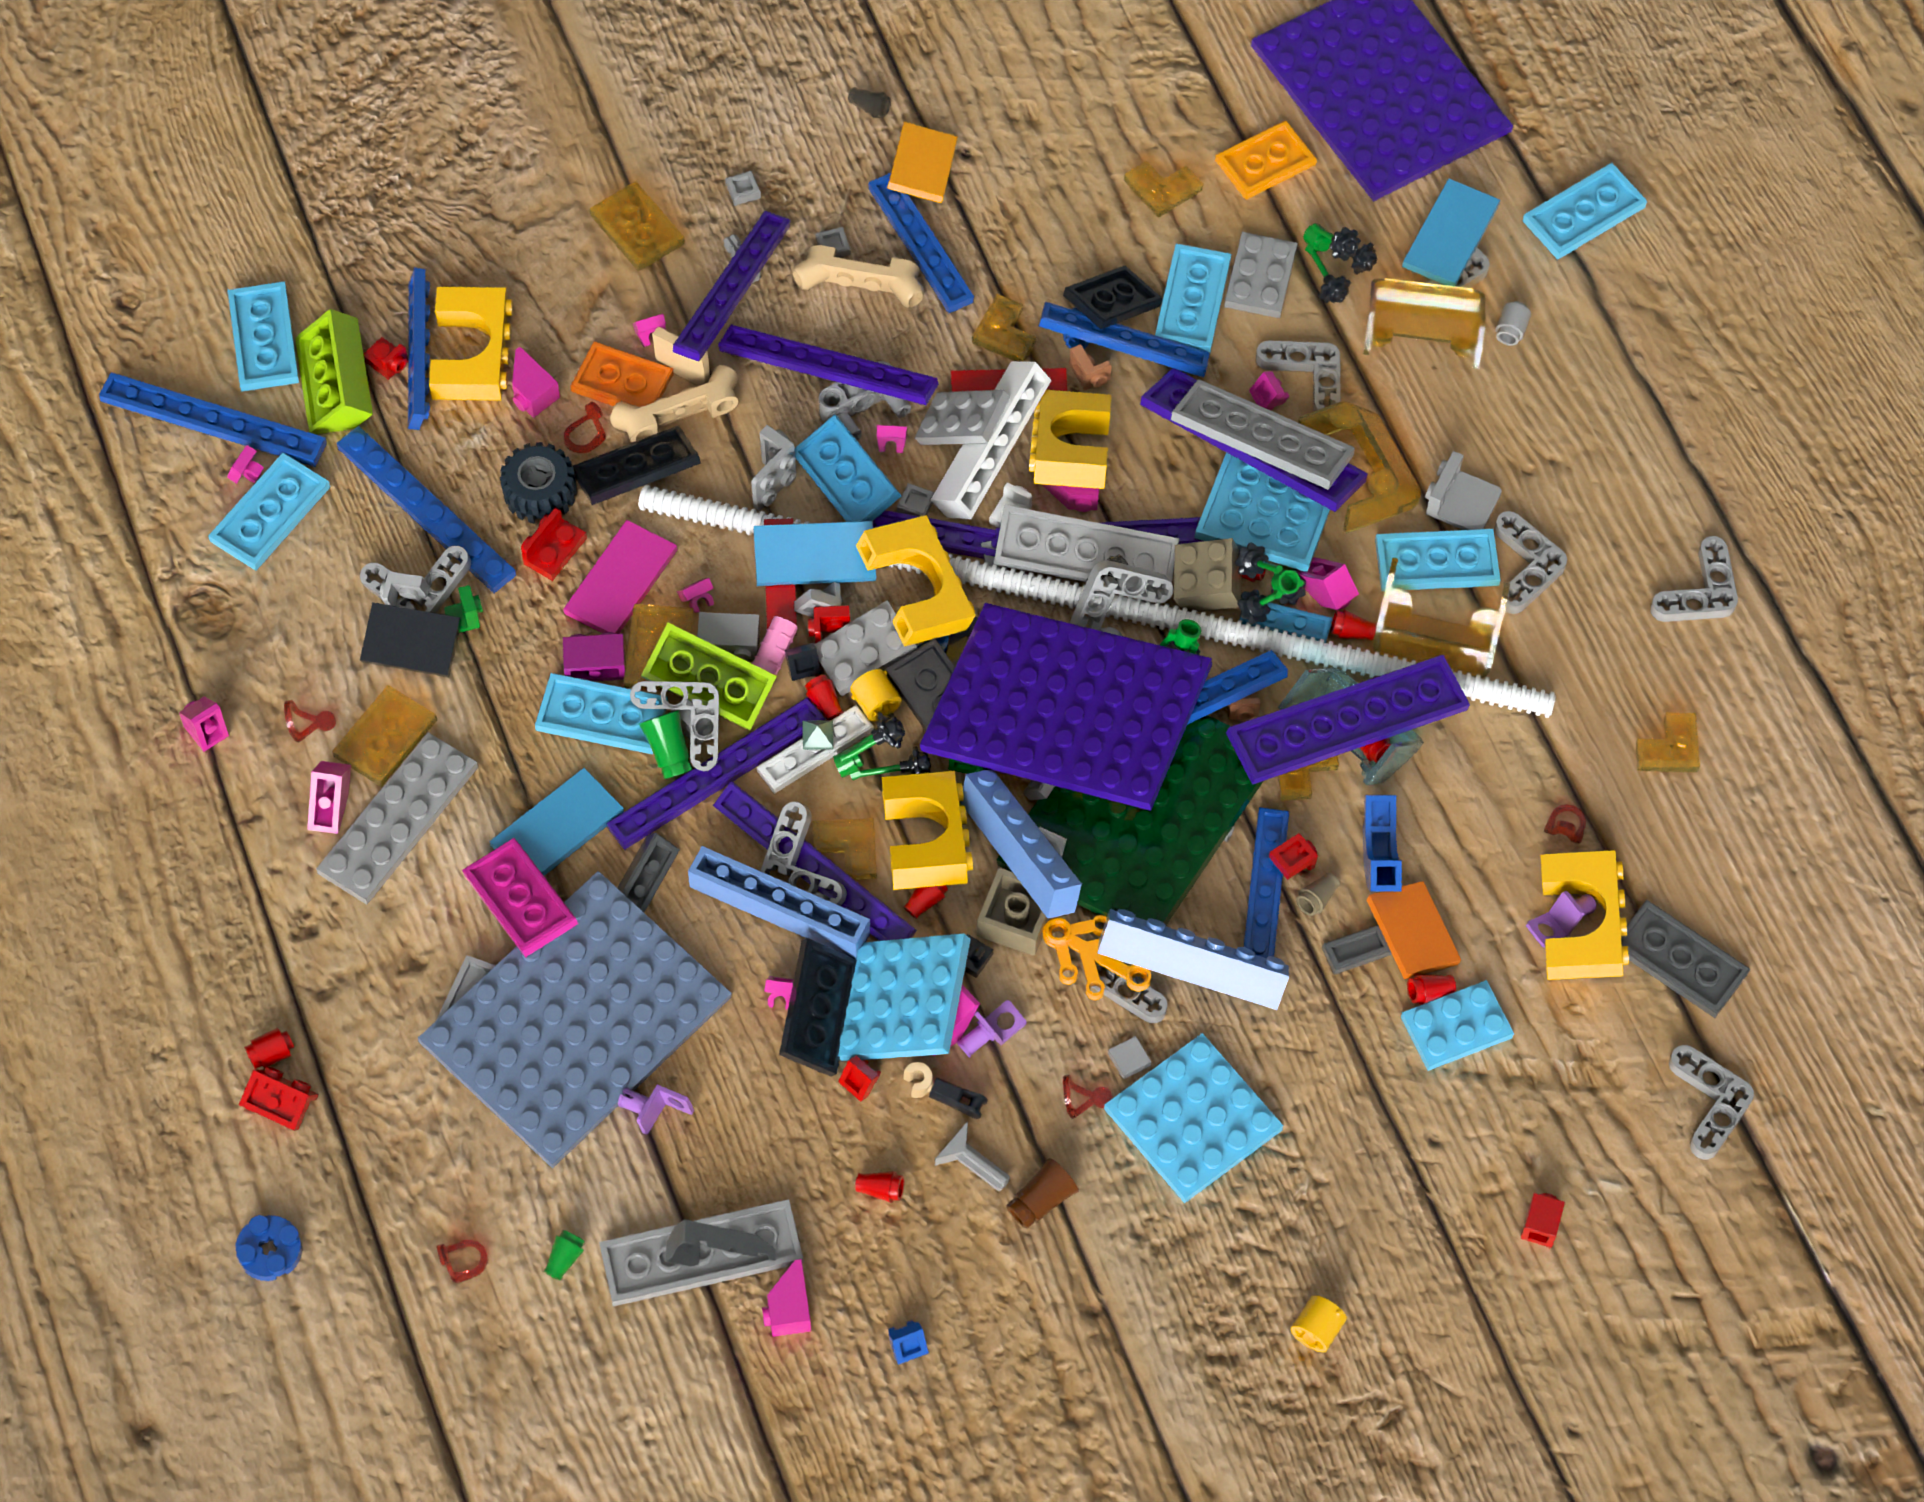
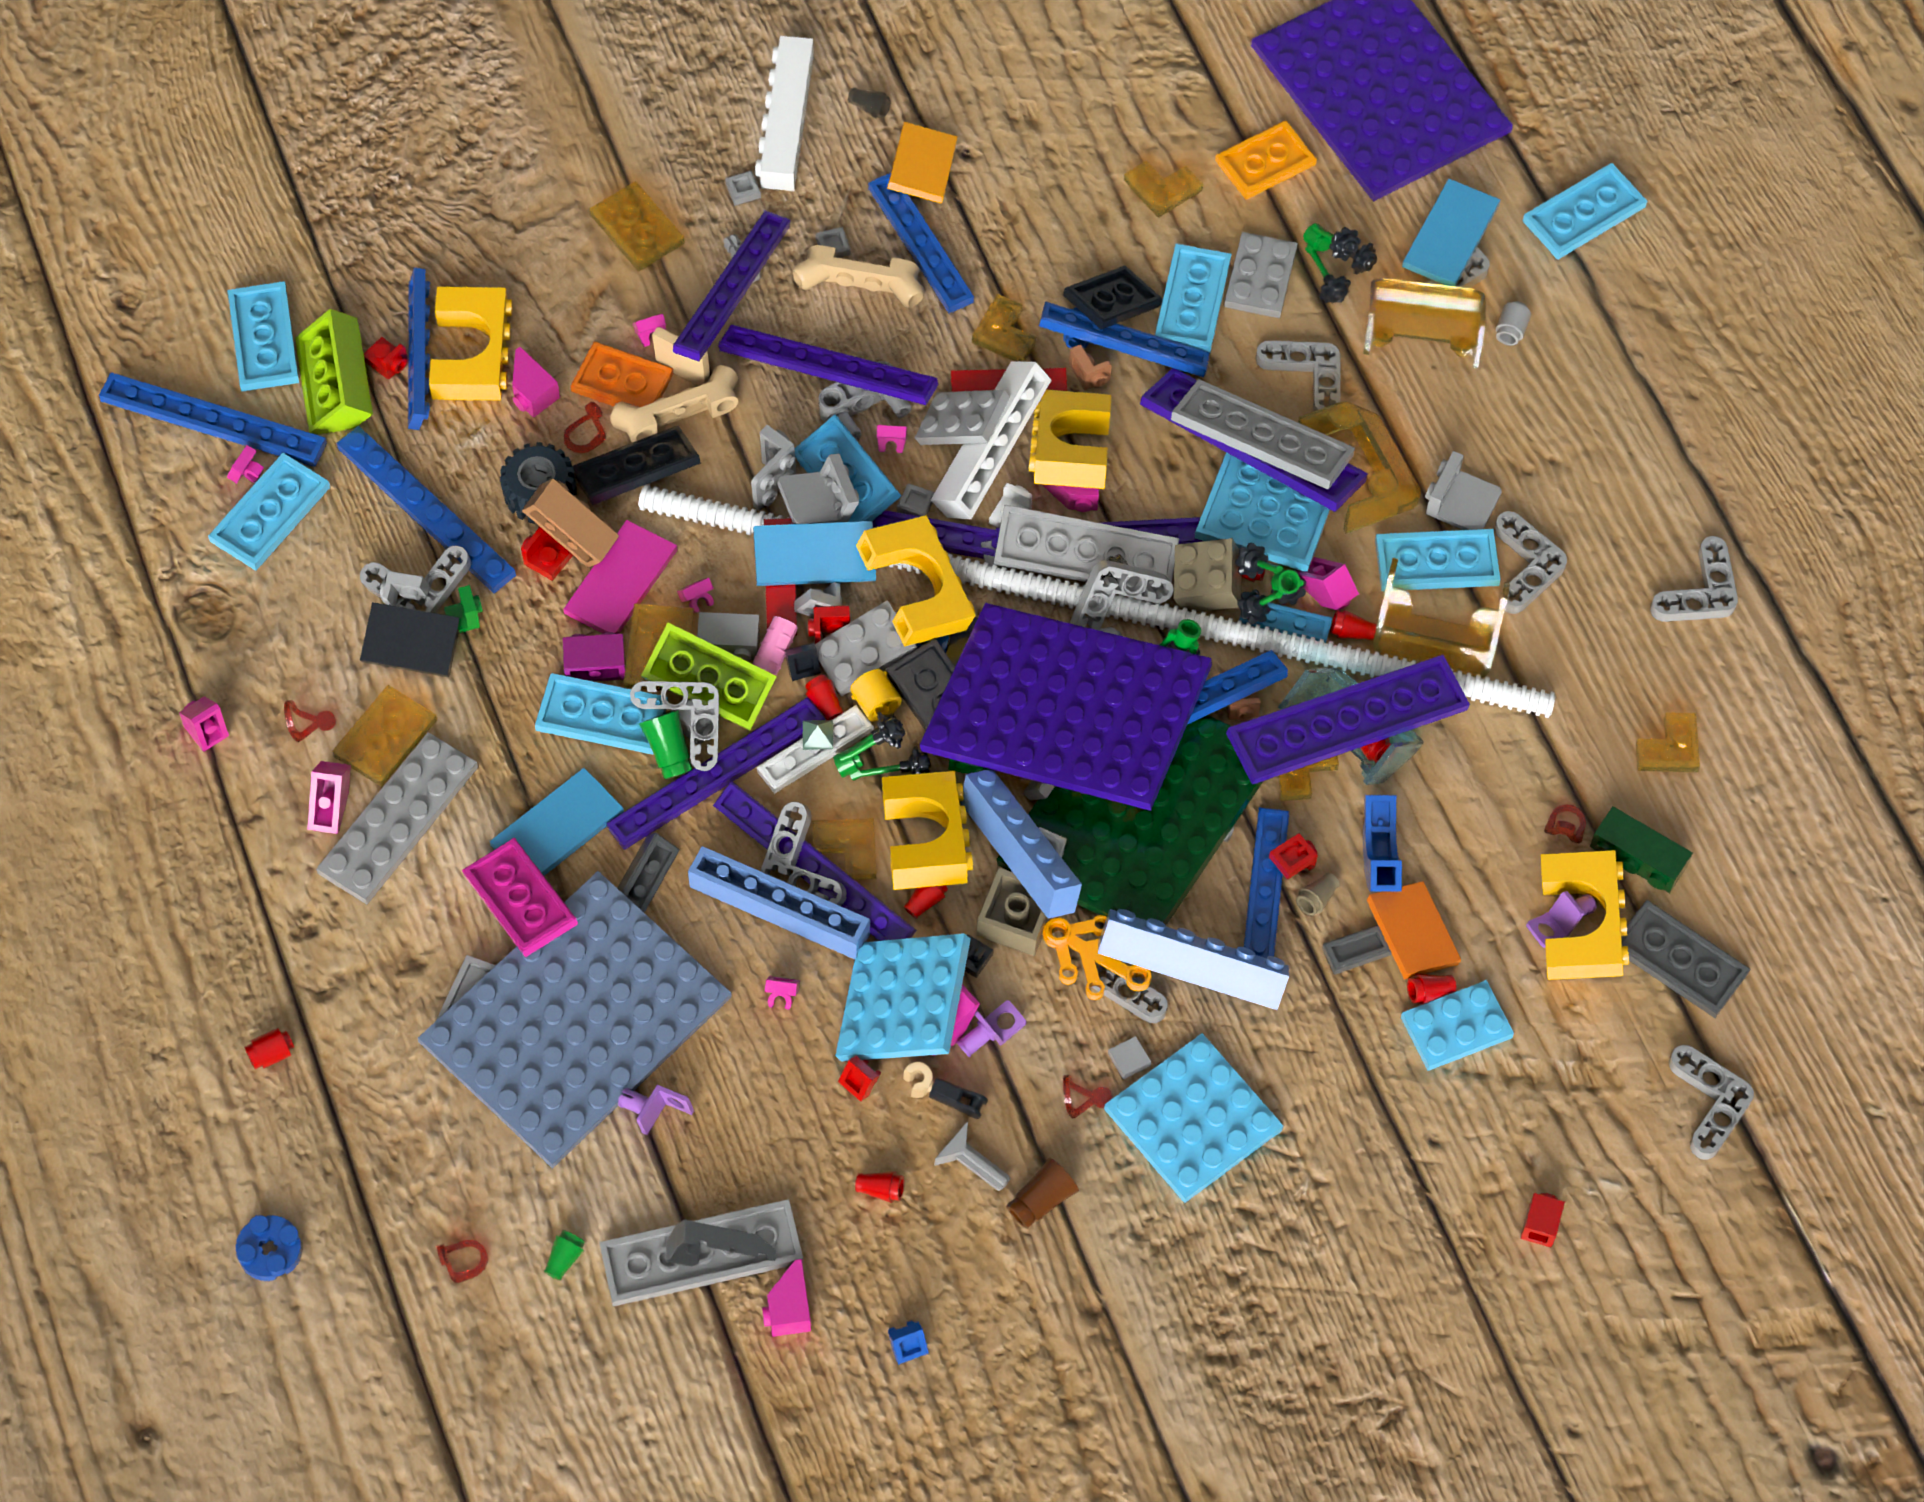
(277, 1097): red bracket -> none
(570, 522): none -> medium nougat brick
(786, 113): none -> white brick
(817, 1007): black tile -> none
(820, 495): none -> light grey bracket
(1268, 391): dark pink tile -> none
(1318, 1323): yellow piece -> none
(1642, 849): none -> dark green brick

